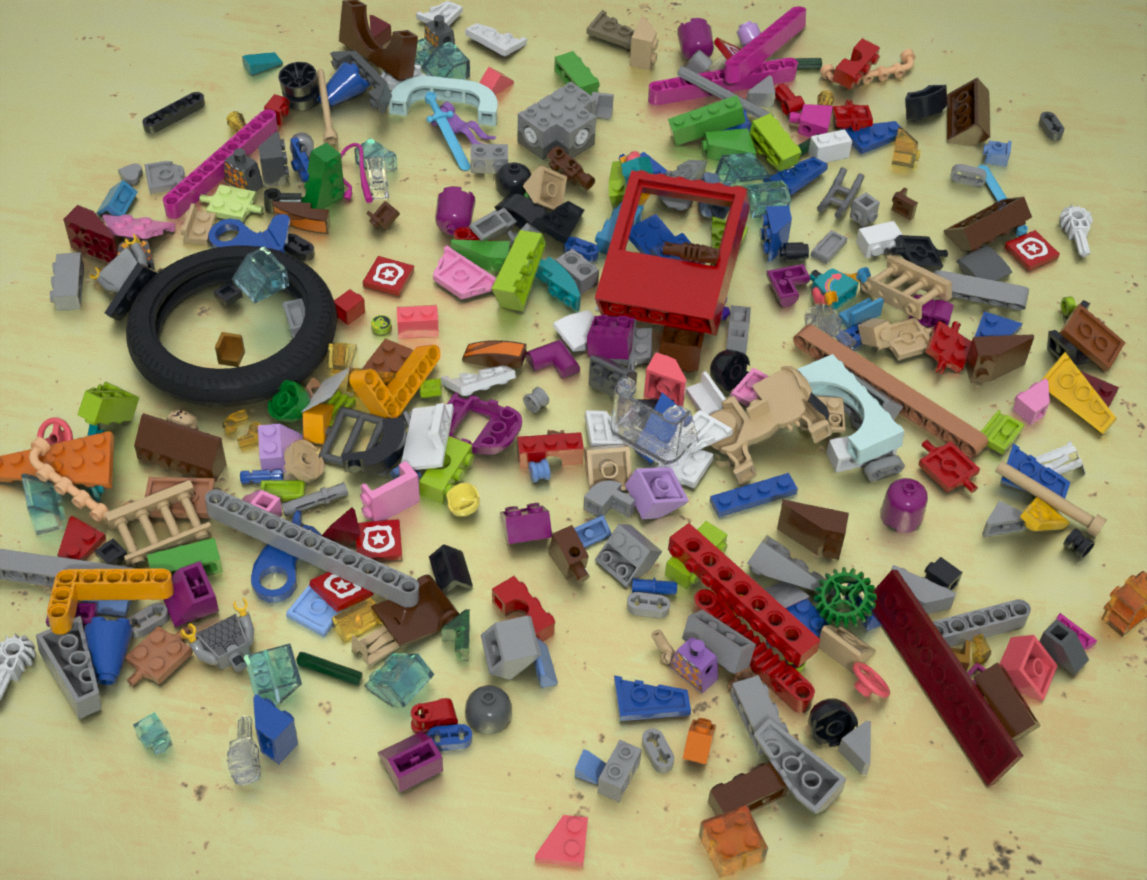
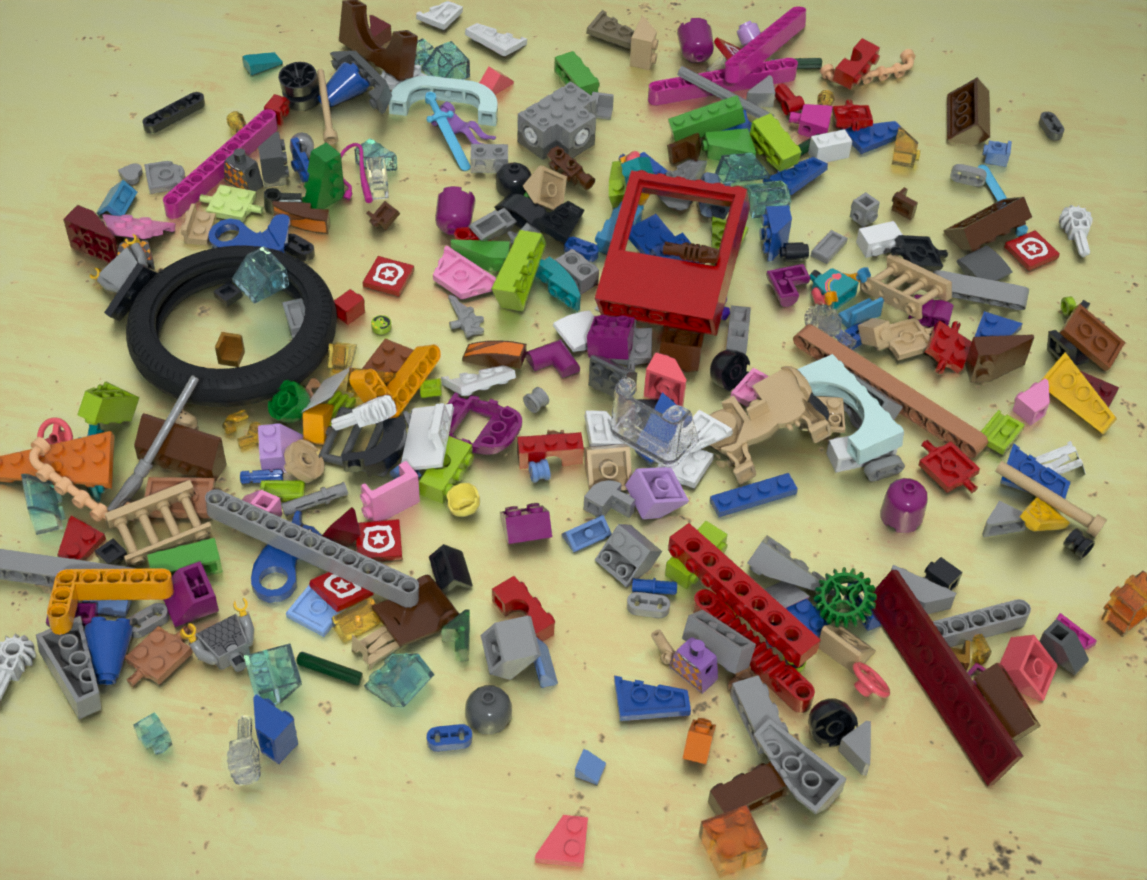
(67, 281): light grey brick -> none
(142, 469): none -> light grey piece
(367, 413): none -> white gear
(412, 761): magenta slope -> none
(417, 321): coral slope -> none
(433, 714): red piece -> none
(438, 32): dark grey torso -> none
(466, 318): none -> light grey piece
(569, 554): reddish brown torso -> none
(619, 770): light grey brick -> none
(661, 748): light grey beam -> none
(685, 148): none -> reddish brown slope
(699, 62): light grey piece -> none
(706, 395): white panel -> none
(814, 527): reddish brown slope -> none
(836, 187): flat silver piece -> none
(926, 102): black brick -> none

